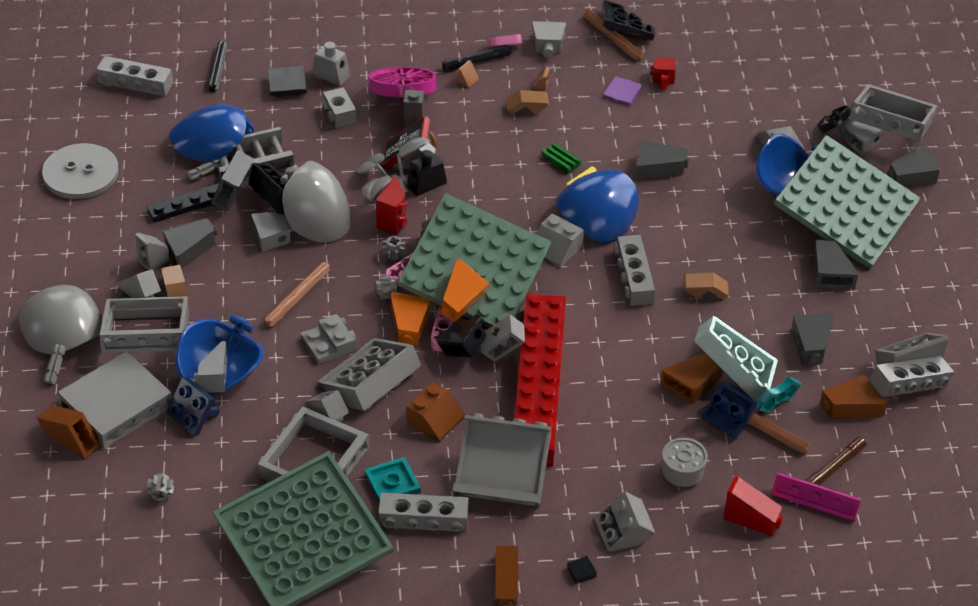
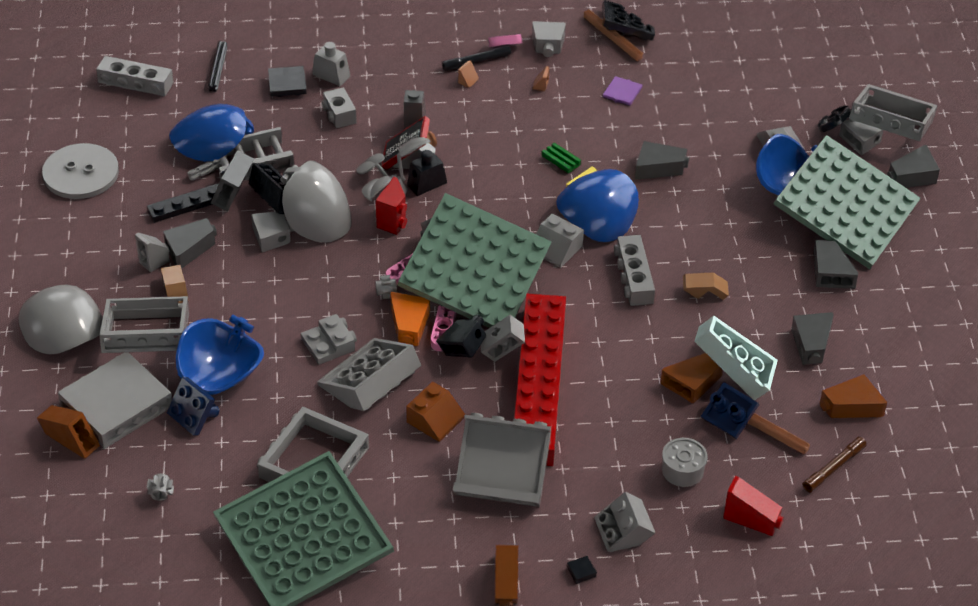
(54, 364): light grey axle -> none
(140, 285): light grey slope -> none
(212, 370): light grey slope -> none
(296, 294): nougat axle -> none
(329, 405): light grey slope -> none
(392, 478): teal tile -> none
(394, 248): light grey gear -> none
(395, 80): dark pink piece -> none
(423, 512): light grey brick -> none
(462, 291): orange slope -> none
(533, 100): medium nougat slope -> none
(663, 71): red brick -> none
(776, 395): teal tile -> none
(816, 496): dark pink plate -> none
(911, 376): light grey brick -> none
(913, 348): light grey slope -> none

